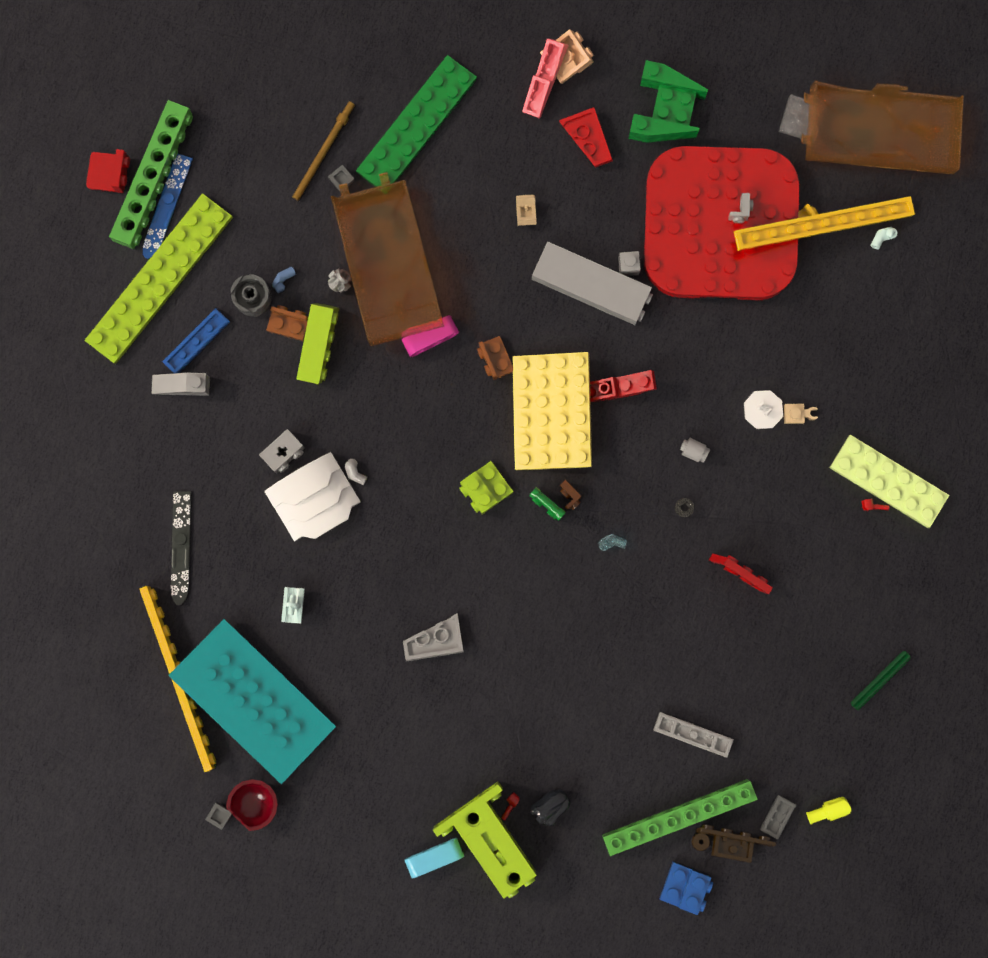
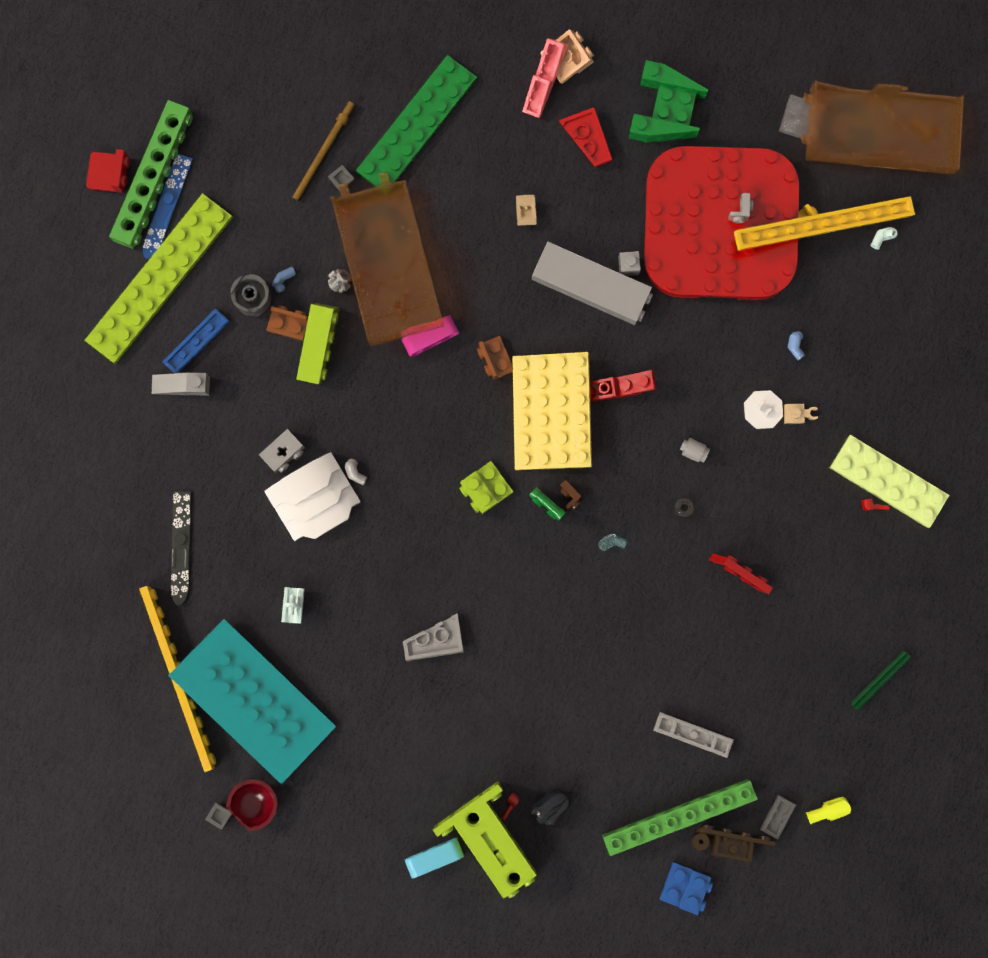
(794, 345): none -> medium blue arm

